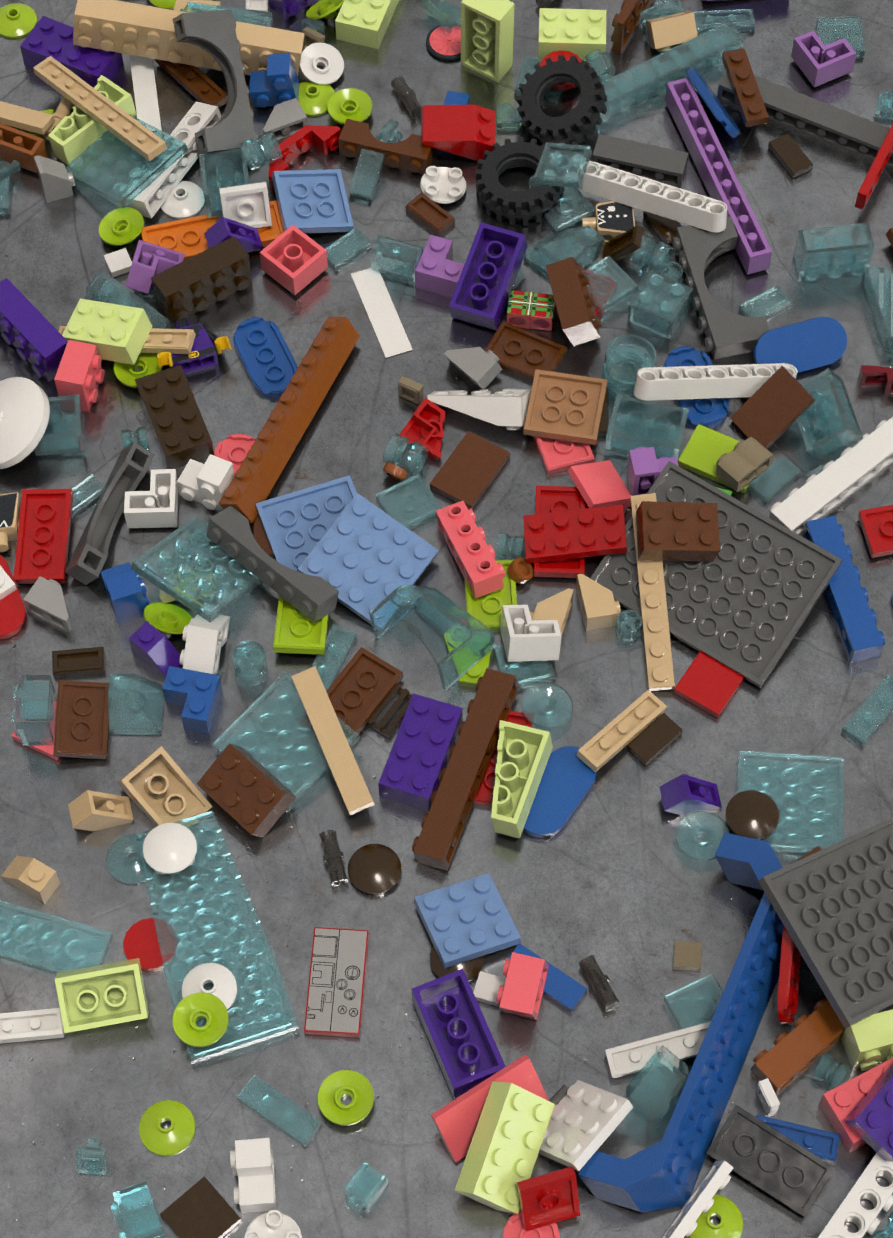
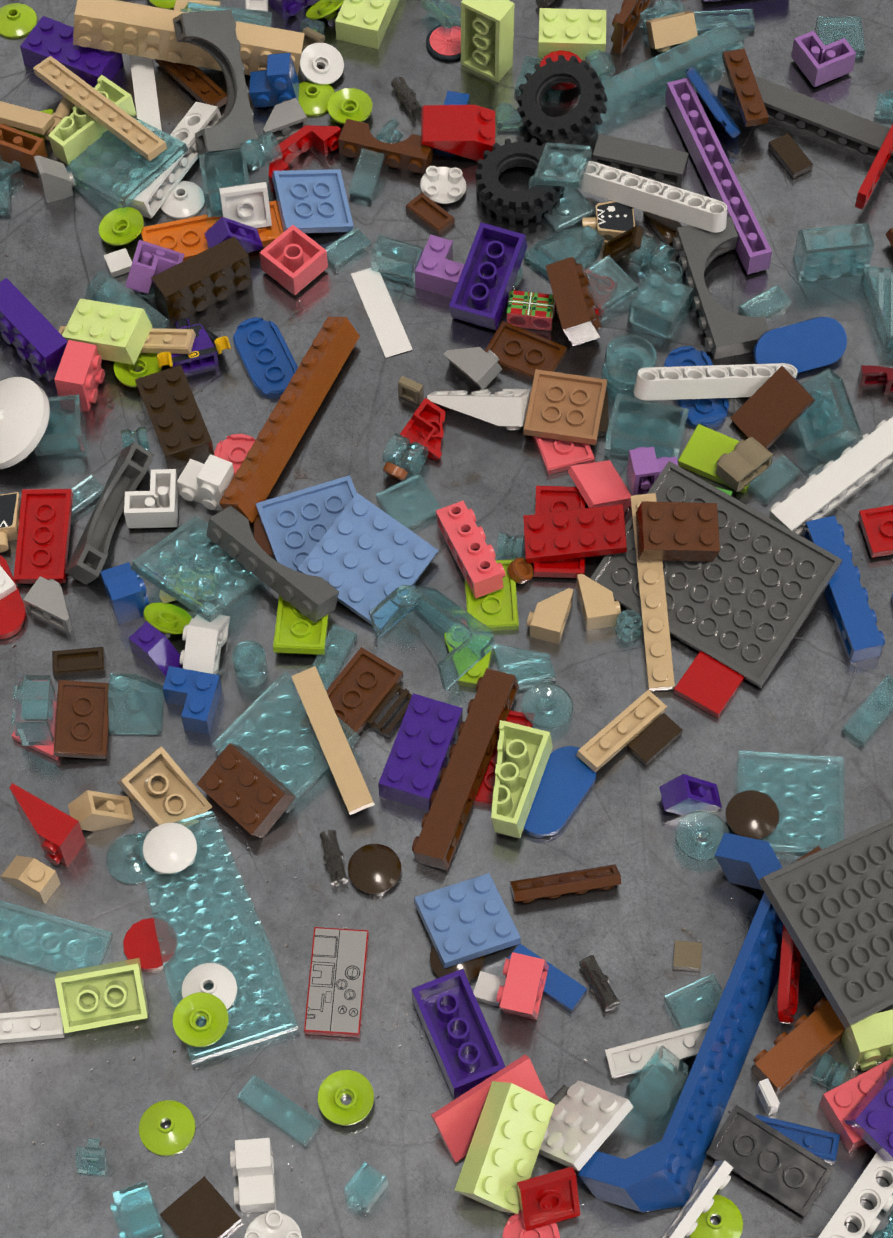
(54, 830): none -> red slope
(470, 470): reddish brown tile -> none
(527, 638): white brick -> none
(568, 882): none -> reddish brown plate

